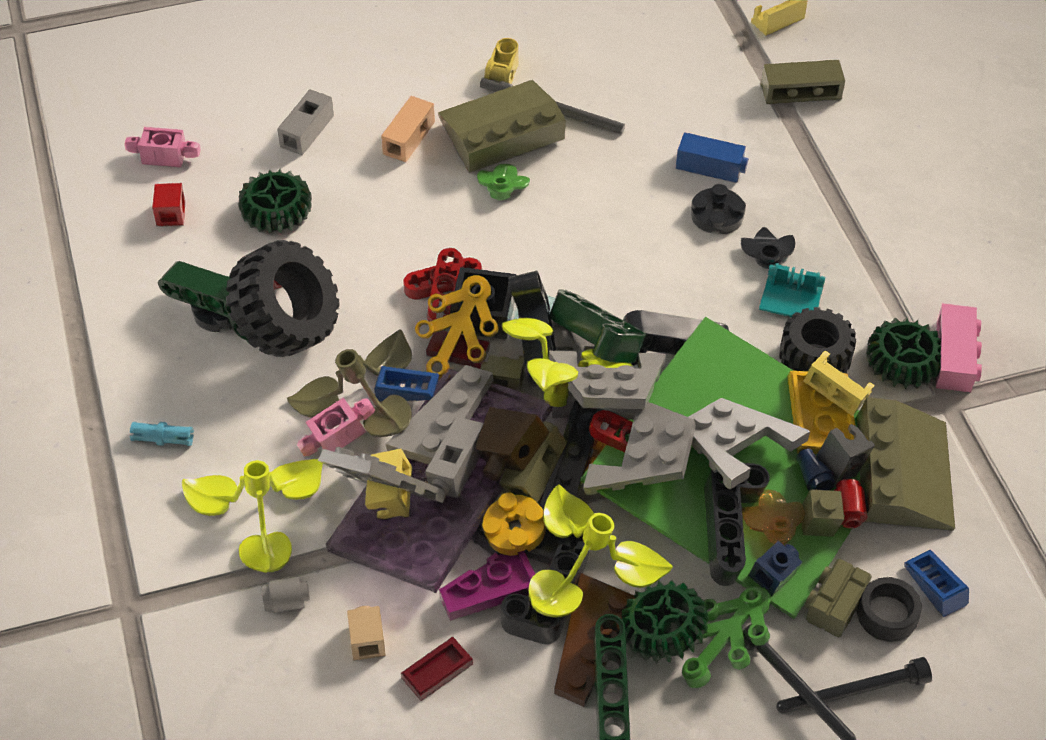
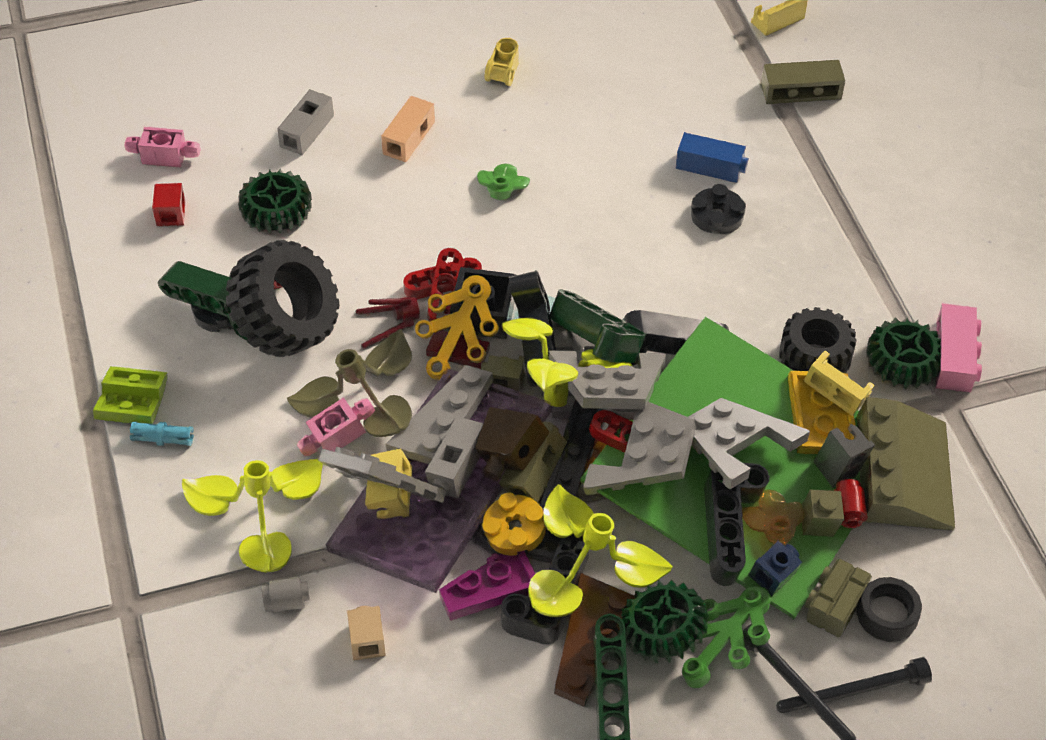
(130, 395): none -> lime slope
(396, 376): blue slope -> none
(404, 309): none -> dark red plant
(436, 668): dark red tile -> none
(503, 125): olive slope -> none
(565, 109): dark grey bar -> none
(767, 248): black plate -> none
(790, 291): teal hinge -> none
(814, 471): dark blue cone -> none
(947, 599): blue slope -> none

